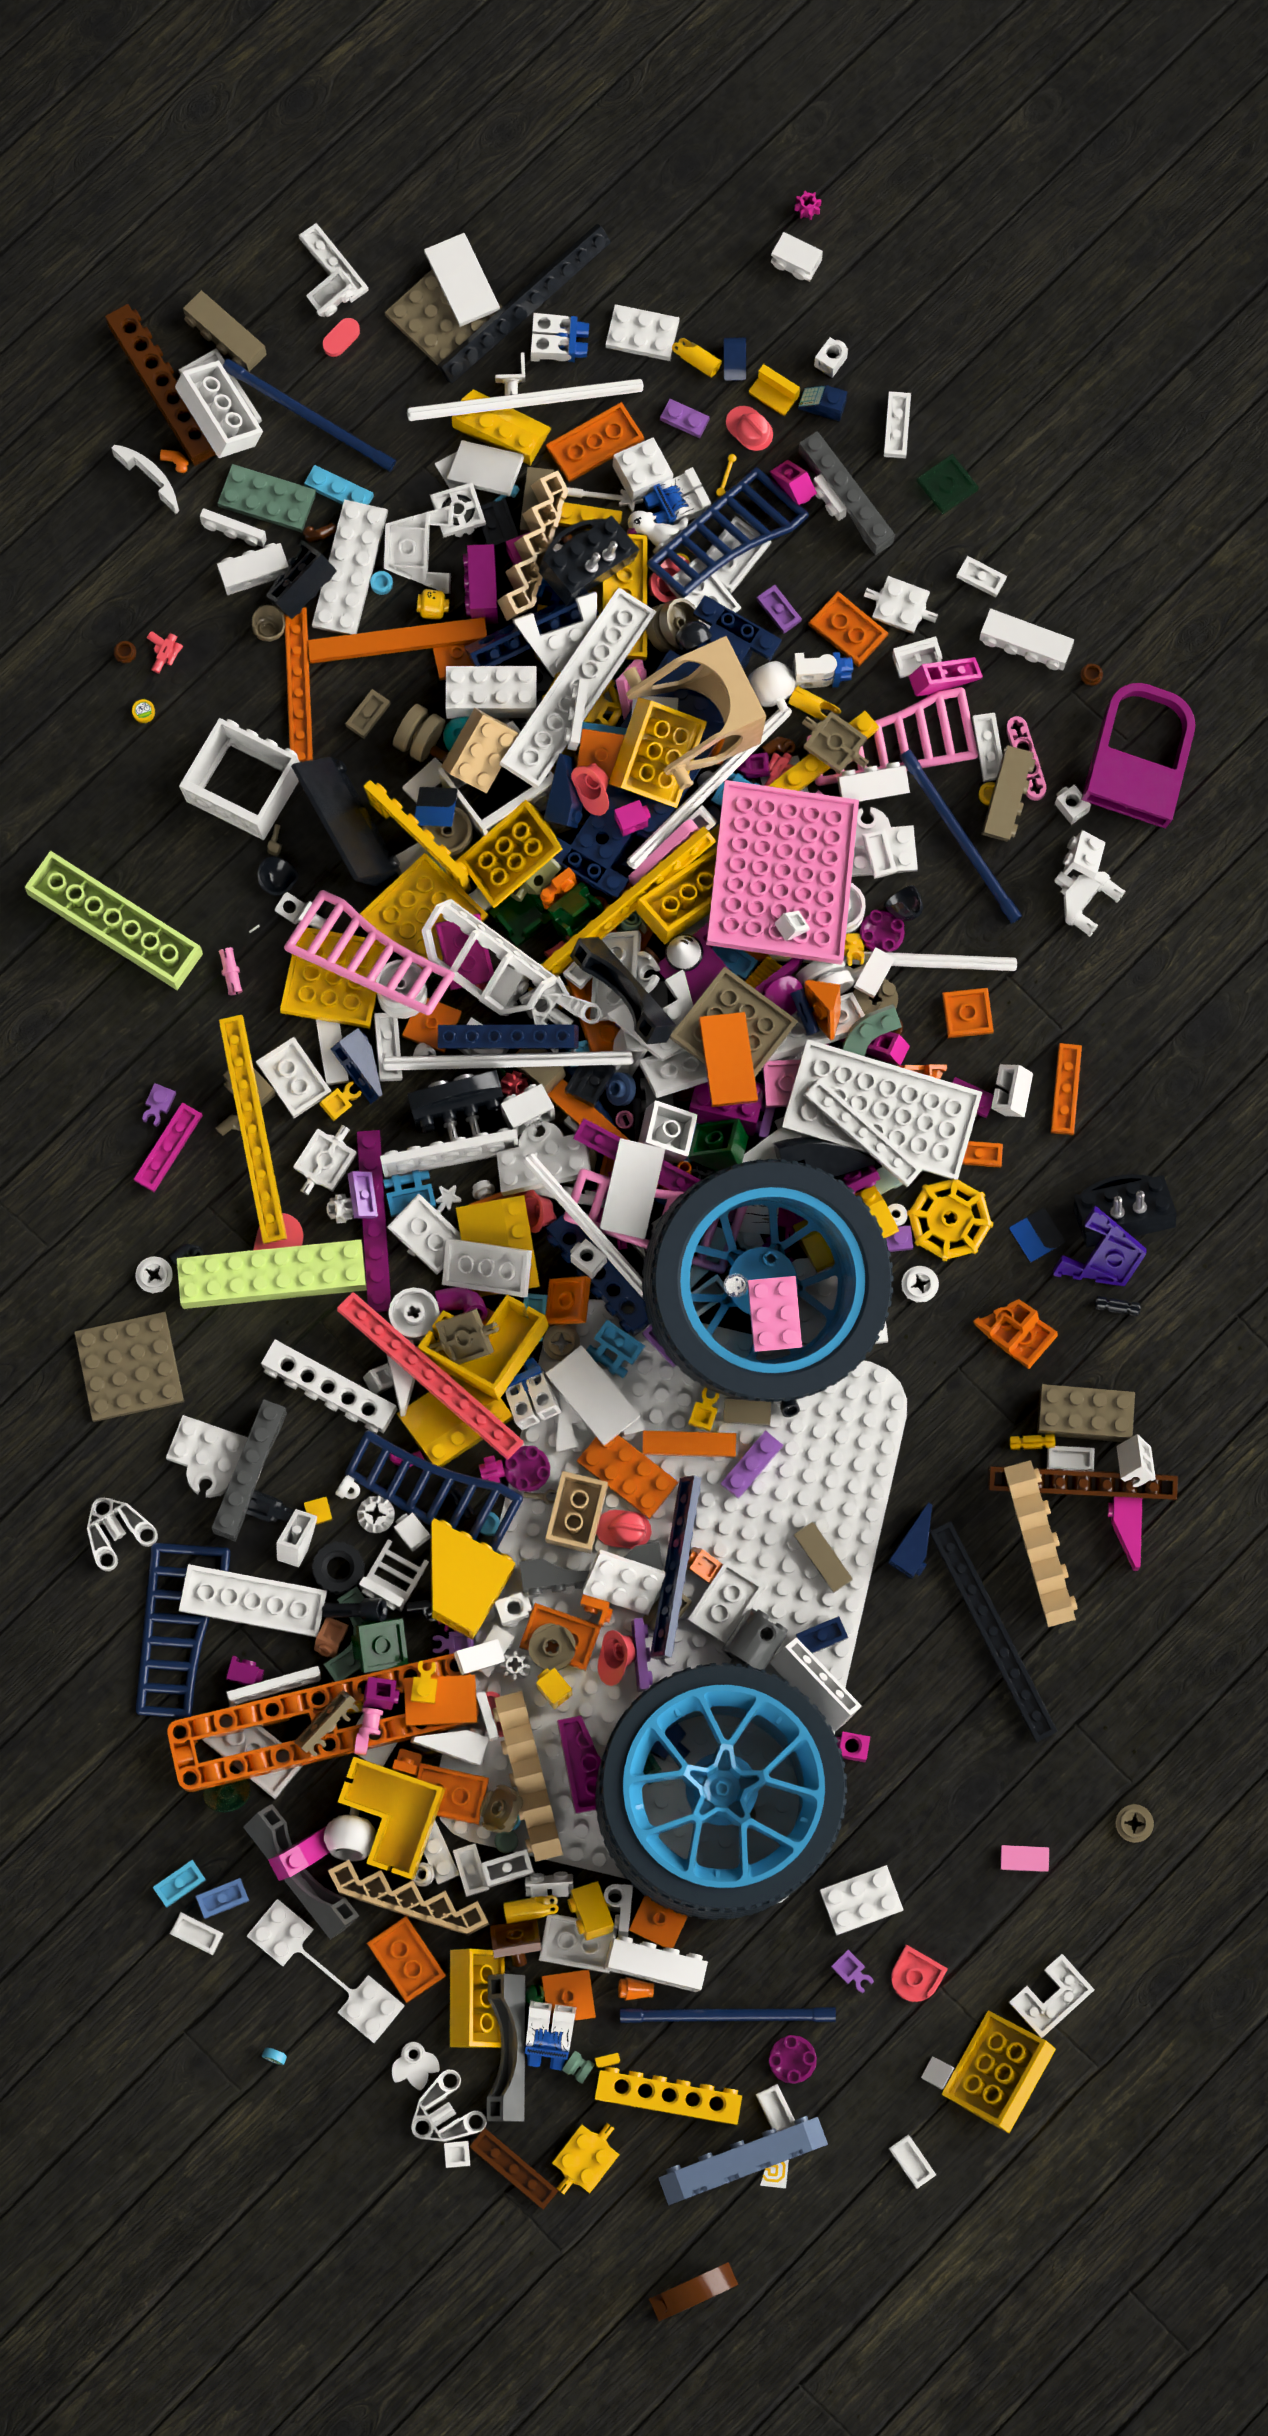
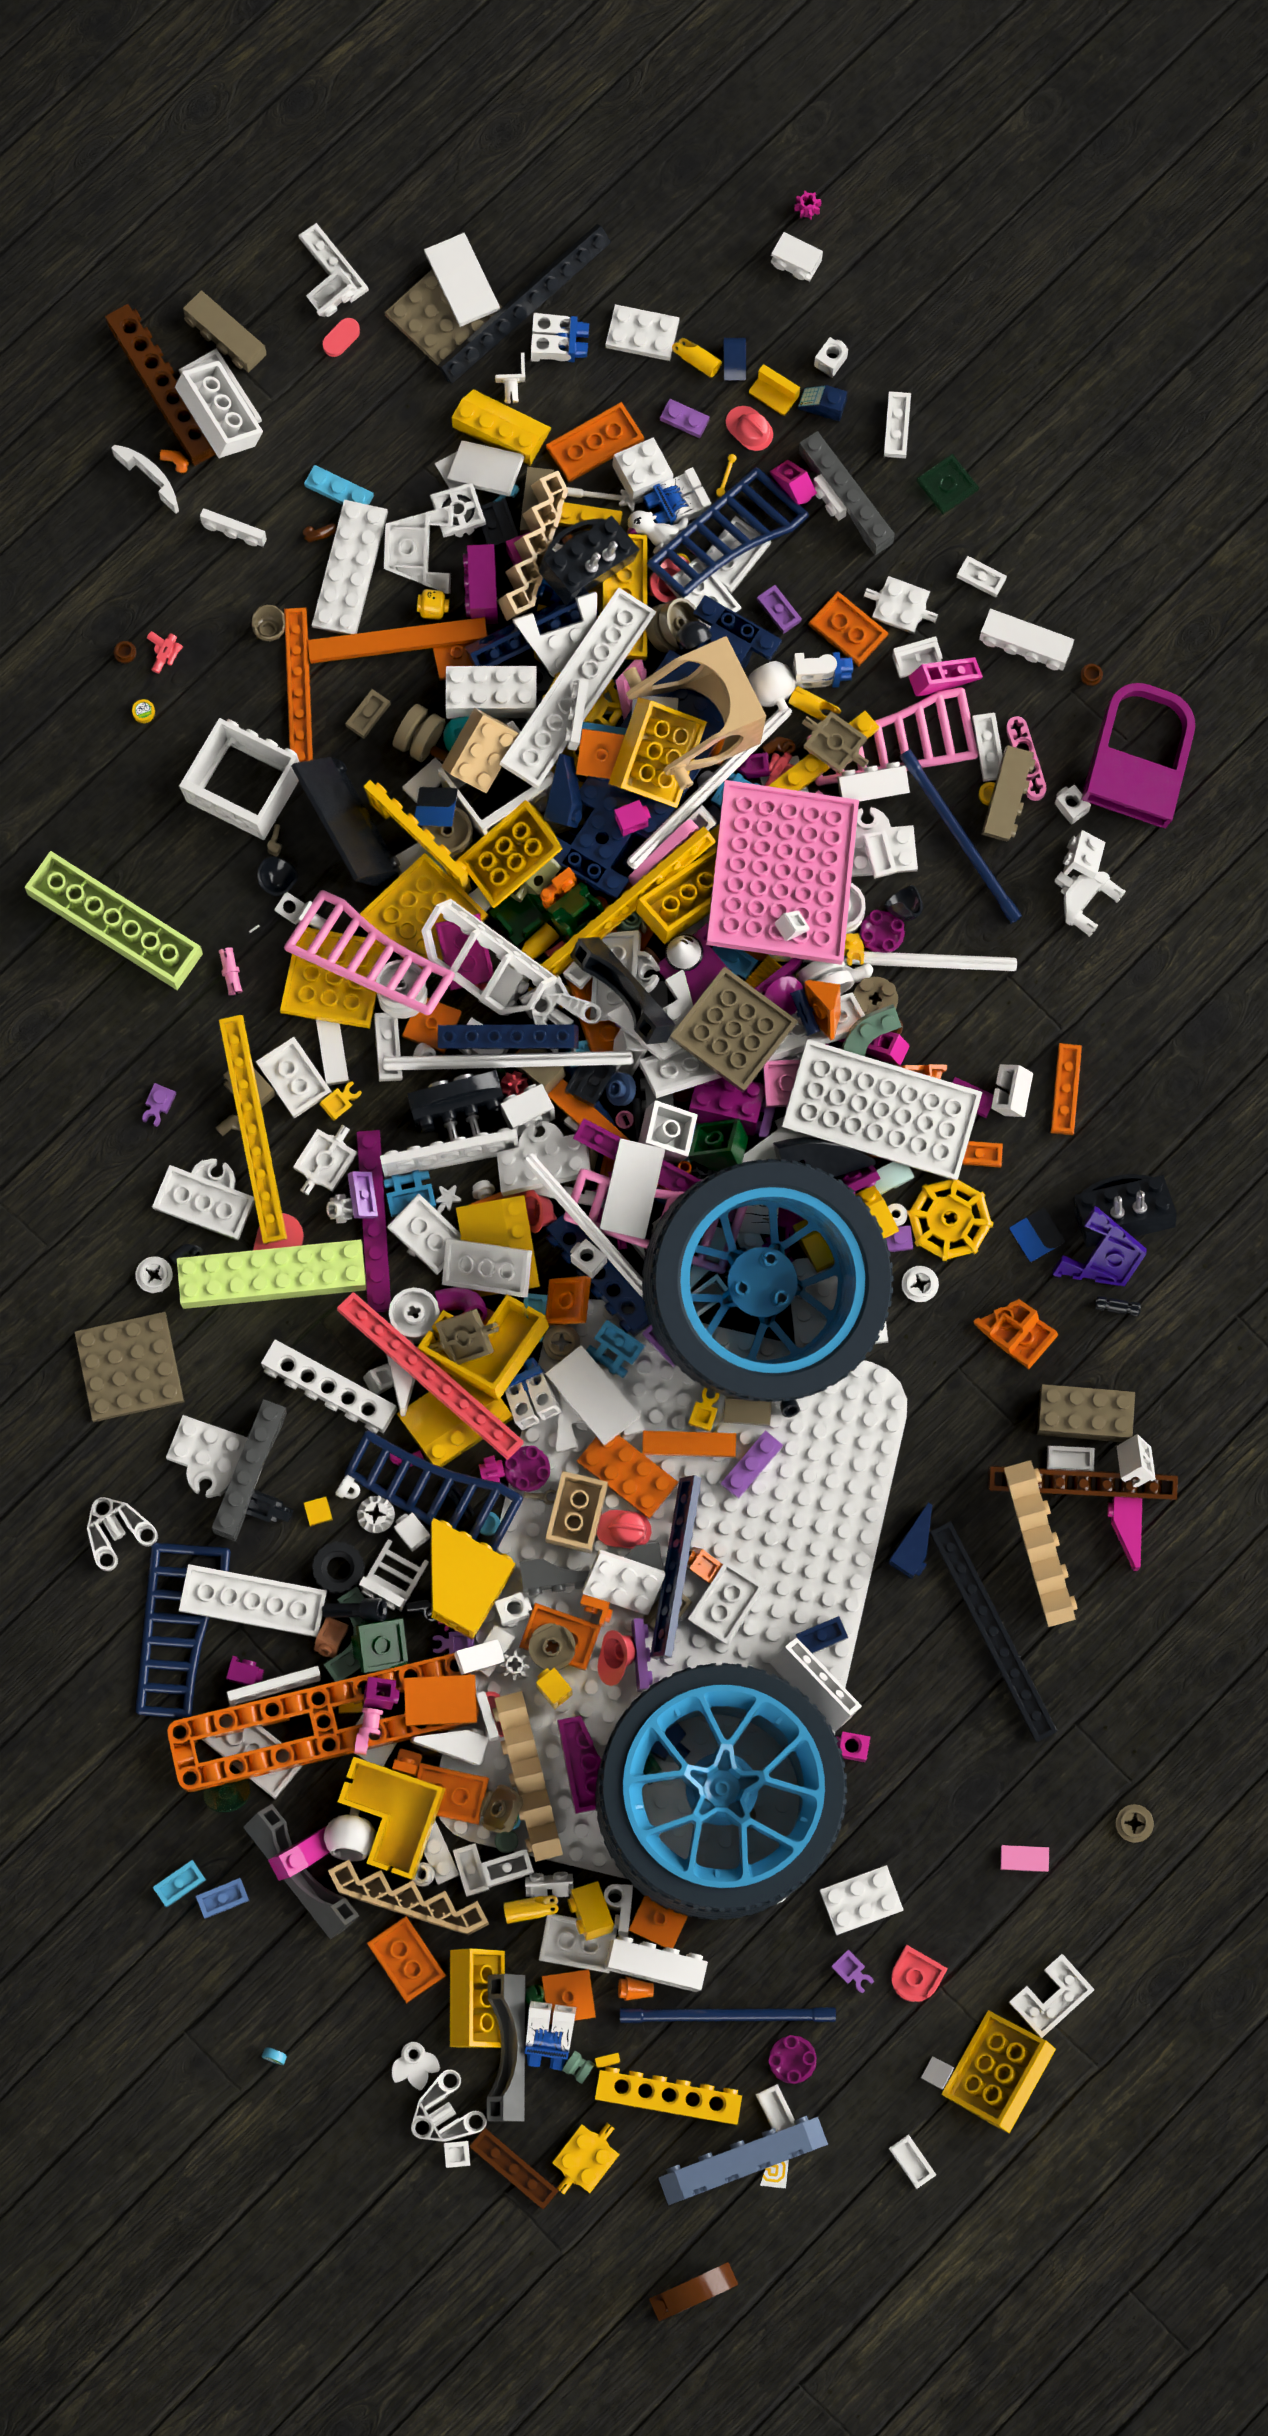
(168, 1147): dark pink plate -> none
(196, 1933): white tile -> none
(205, 1199): none -> white plate
(252, 568): white brick -> none
(267, 498): sand green plate -> none
(296, 1538): white slope -> none
(301, 580): black wedge -> none
(326, 1722): dark tan plate -> none
(358, 1060): slope -> none
(367, 2008): white hinge -> none
(375, 455): dark blue piece -> none
(381, 582): medium azure tile -> none
(424, 1687): yellow plate -> none
(515, 1940): reddish brown tile -> none
(524, 399): white axle -> none
(540, 941): none -> yellow piece
(591, 788): coral piece -> none
(728, 1059): orange tile -> none
(735, 1285): clear tile -> none
(748, 1646): dark grey cylinder -> none
(774, 1313): bright pink plate -> none
(823, 1557): dark tan tile -> none
(862, 1132): white tile -> none
(874, 972): white tile -> none
(967, 1013): orange plate -> none
(1032, 1442): yellow axle -> none

